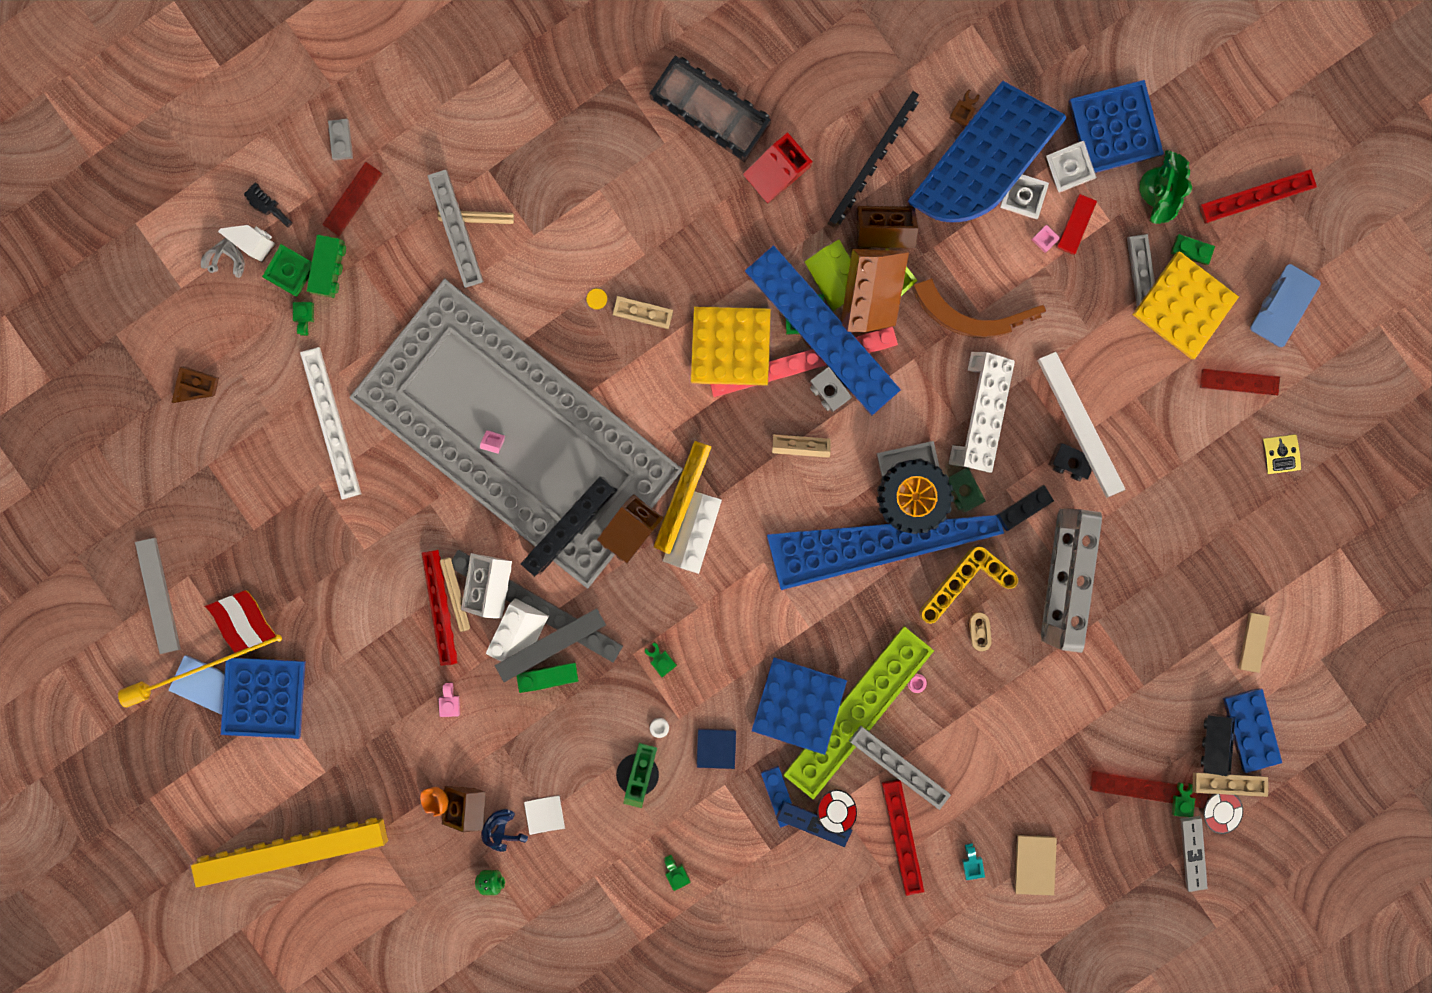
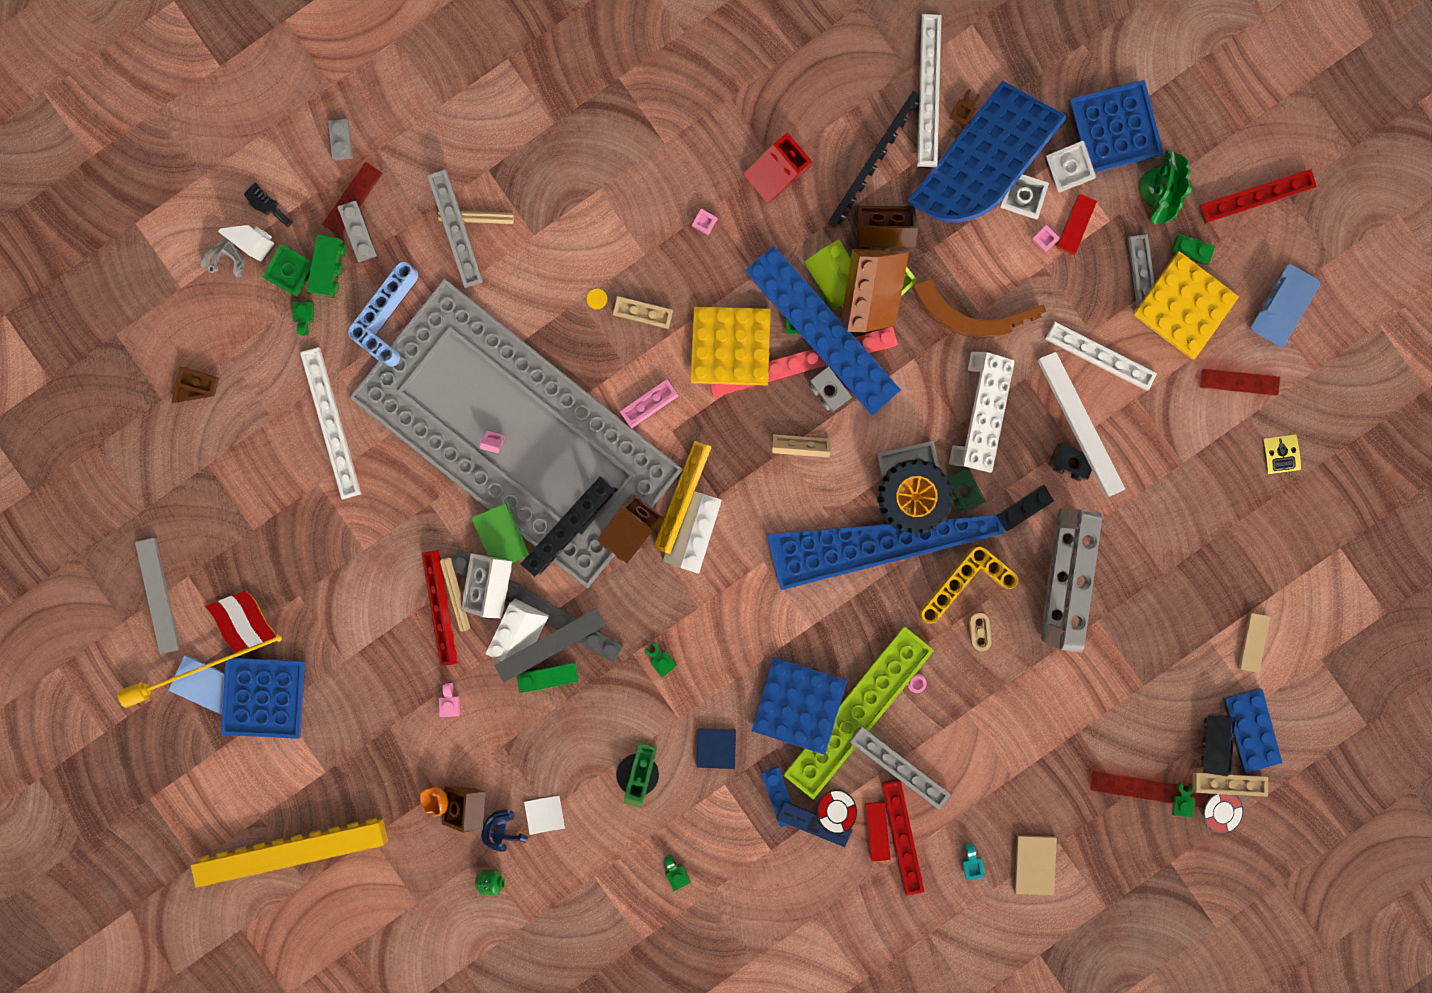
(357, 231): none -> light grey plate
(382, 313): none -> light blue beam
(500, 534): none -> bright green tile
(649, 403): none -> bright pink plate
(659, 727): white tile -> none
(704, 222): none -> bright pink plate
(710, 108): clear window -> none
(878, 831): none -> red tile
(929, 90): none -> white tile
(1101, 356): none -> white tile
(1194, 853): light grey tile -> none

